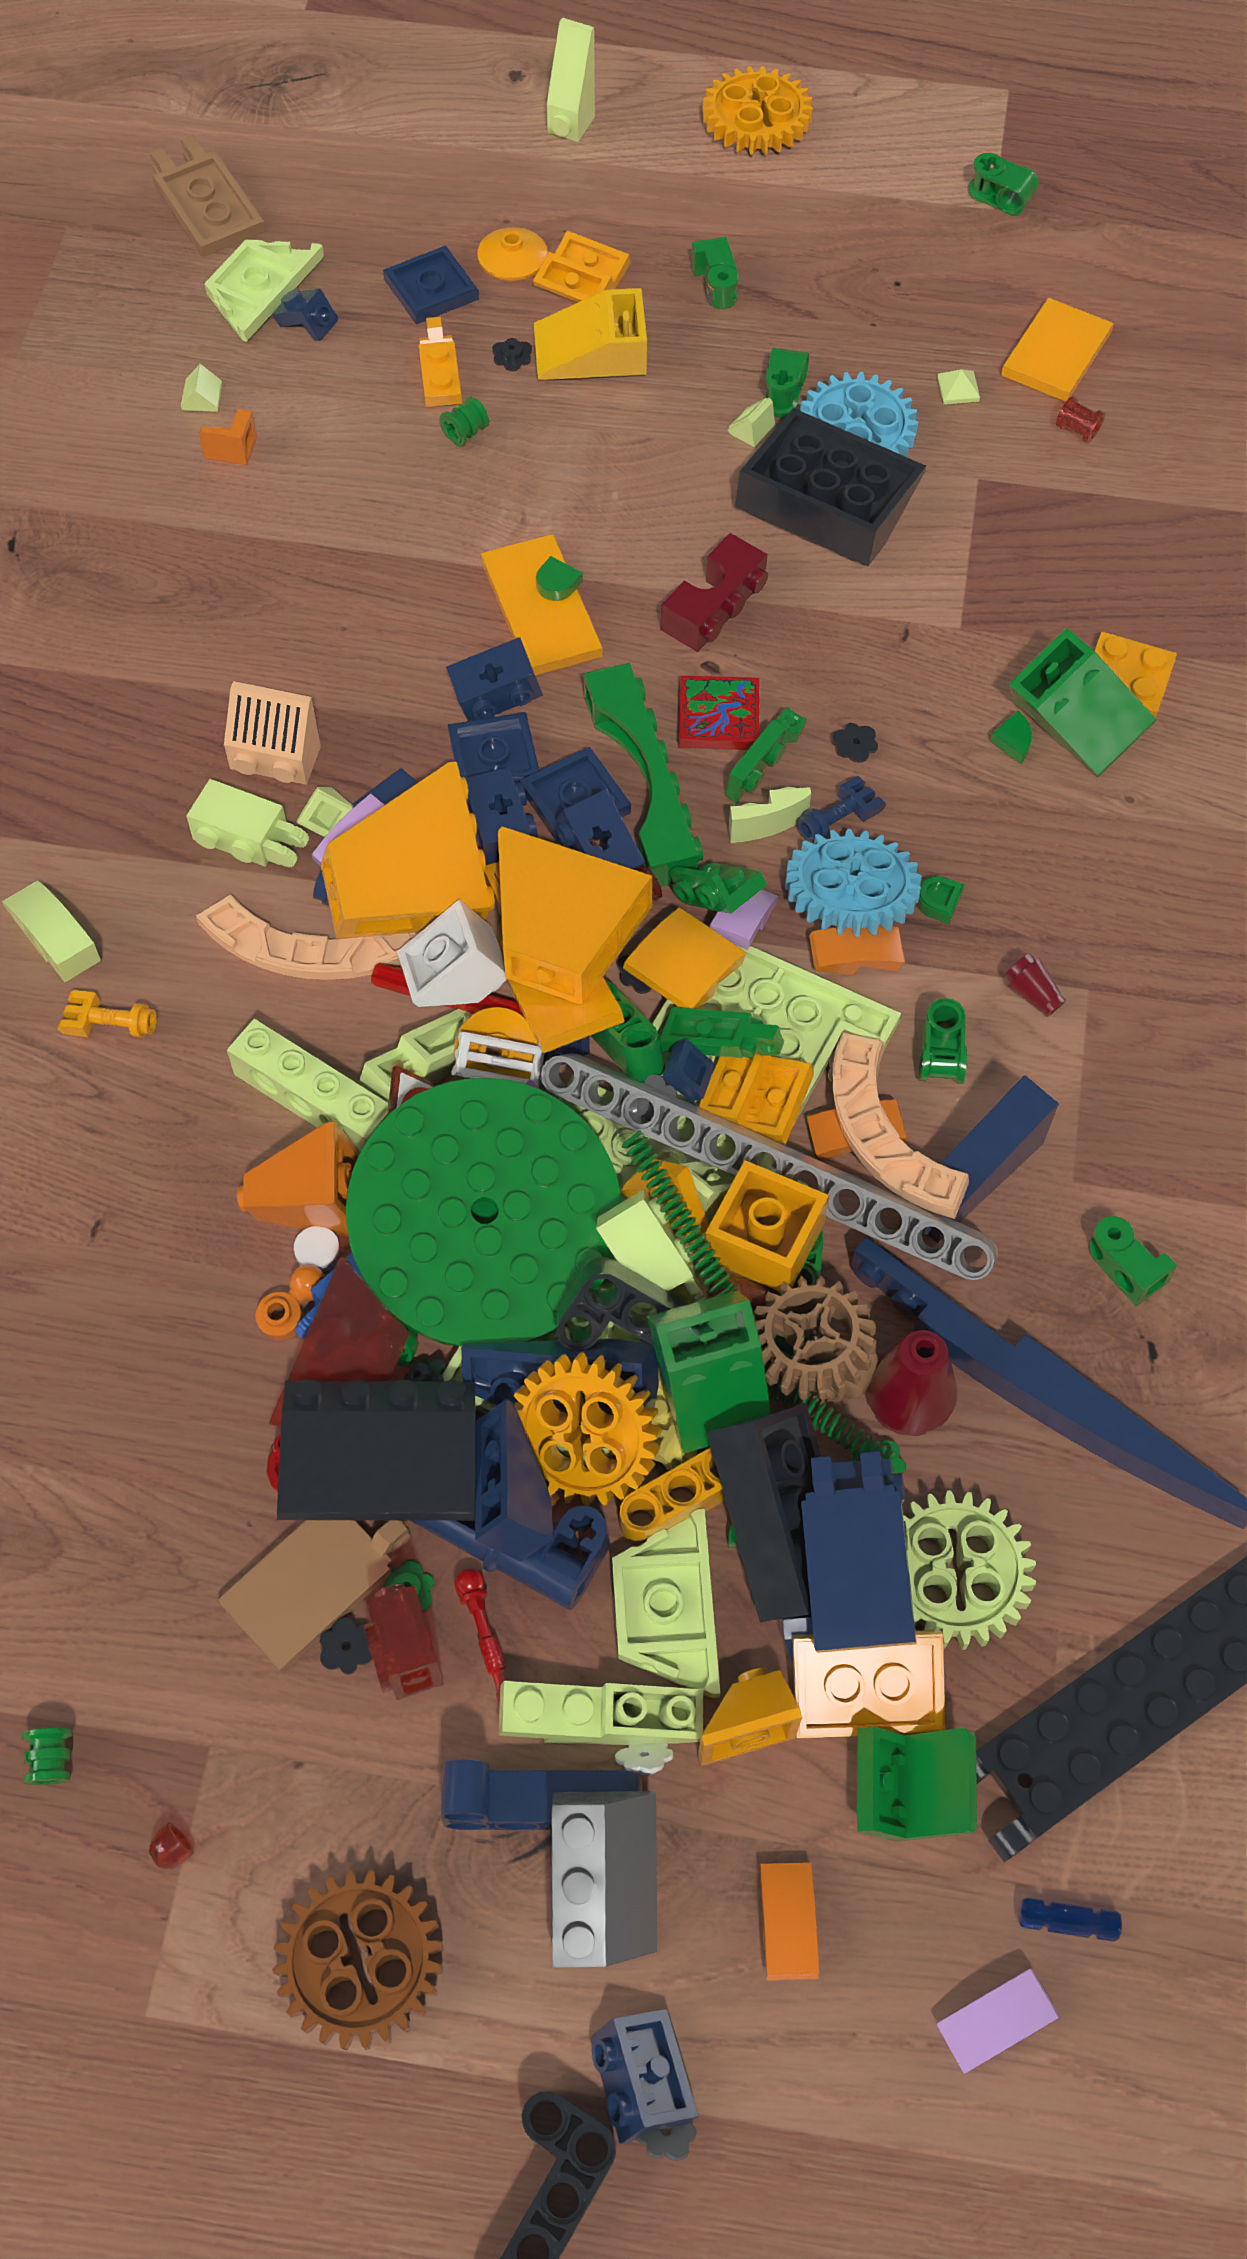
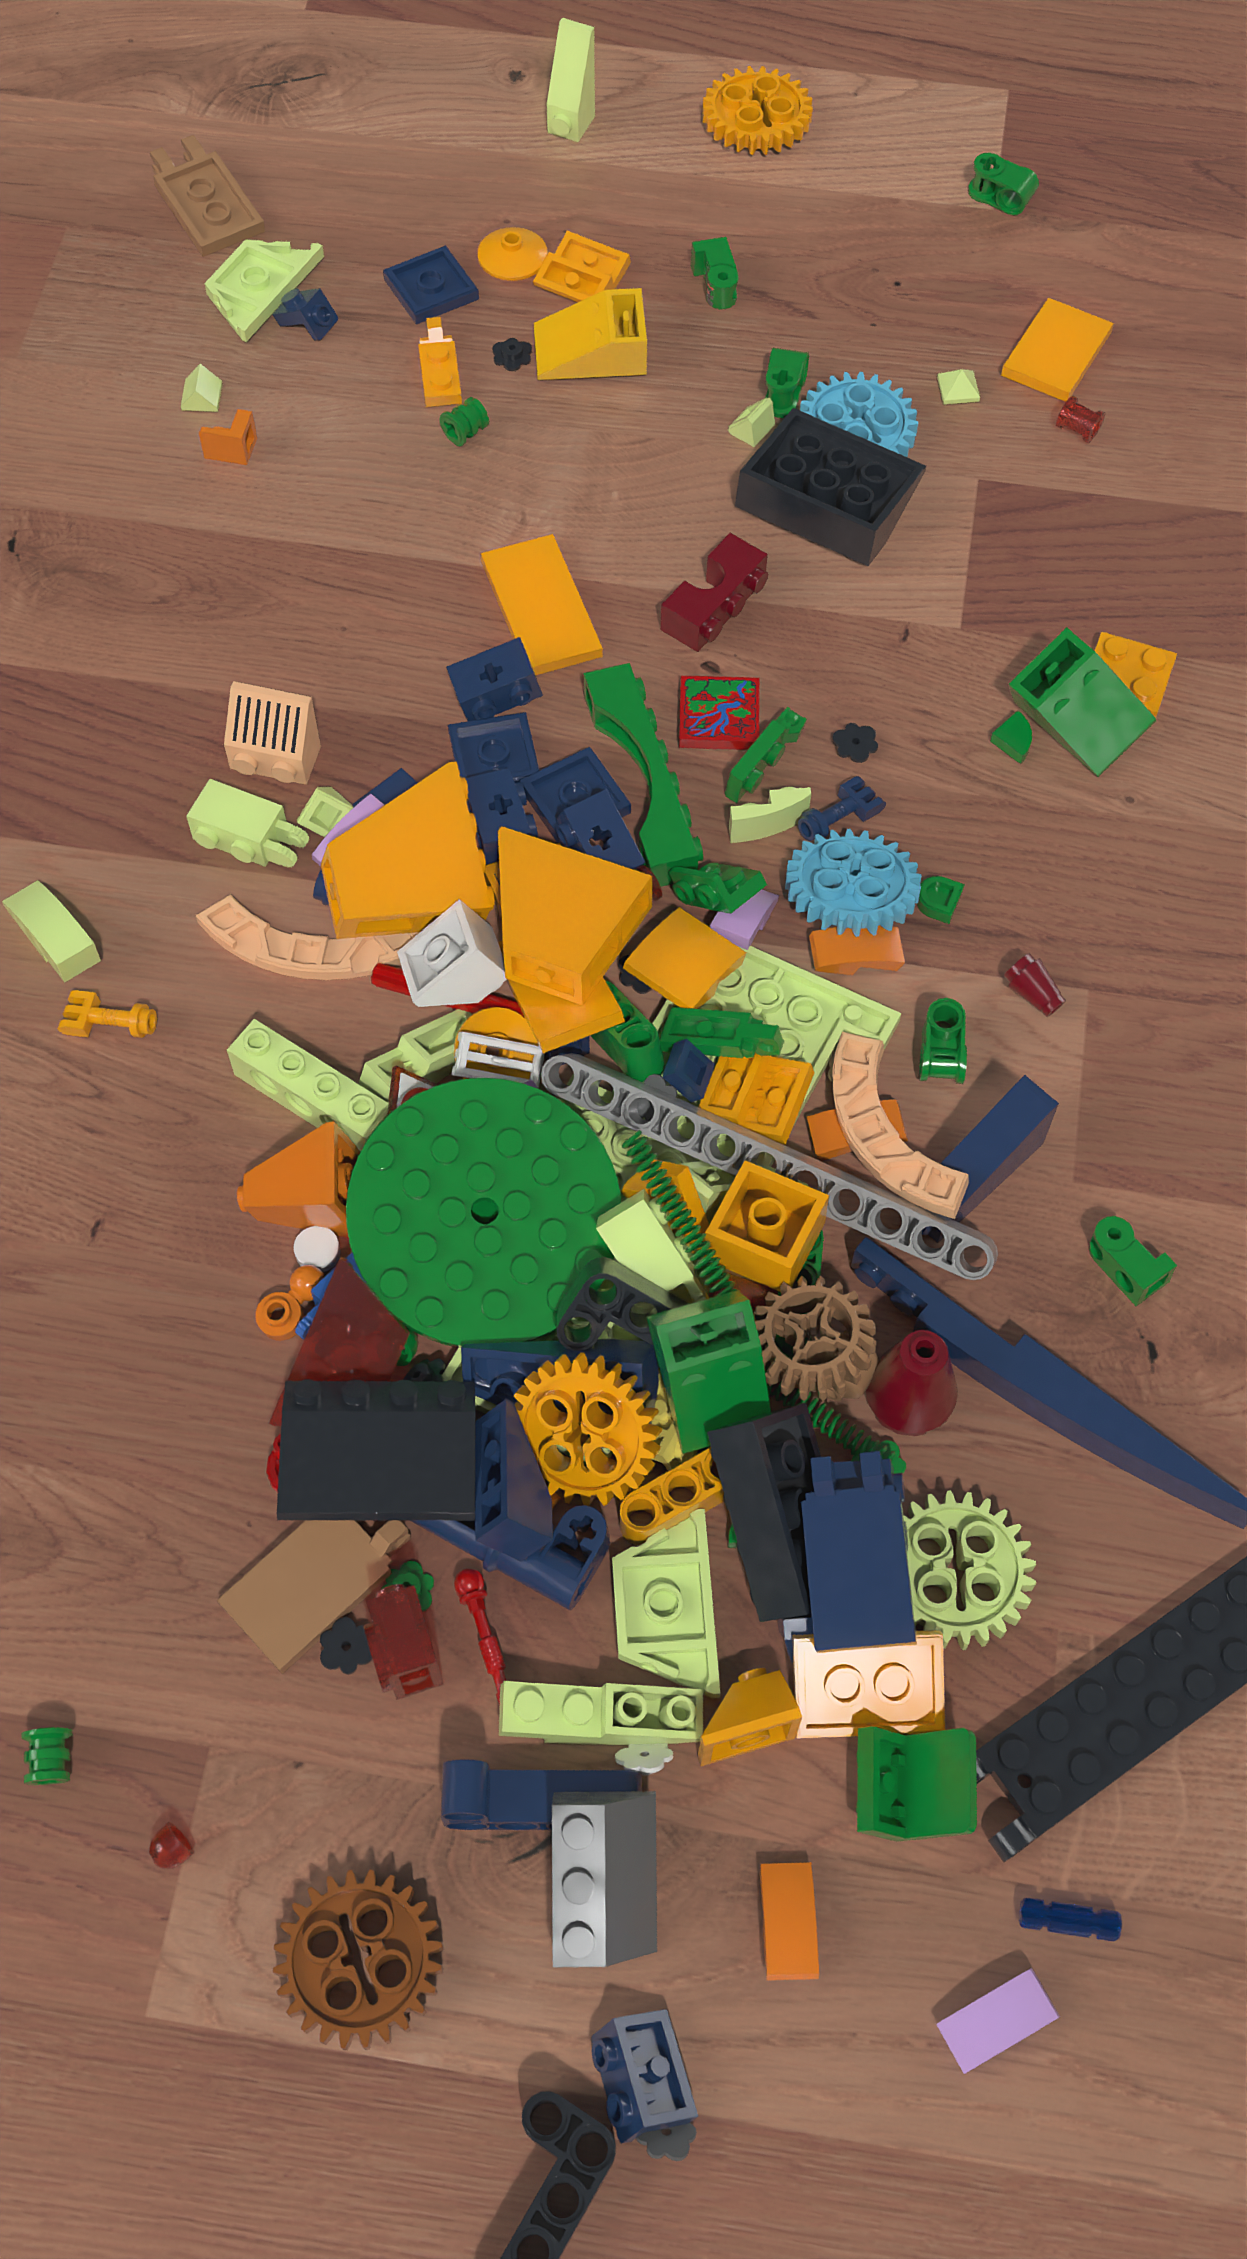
(557, 579): green tile -> none

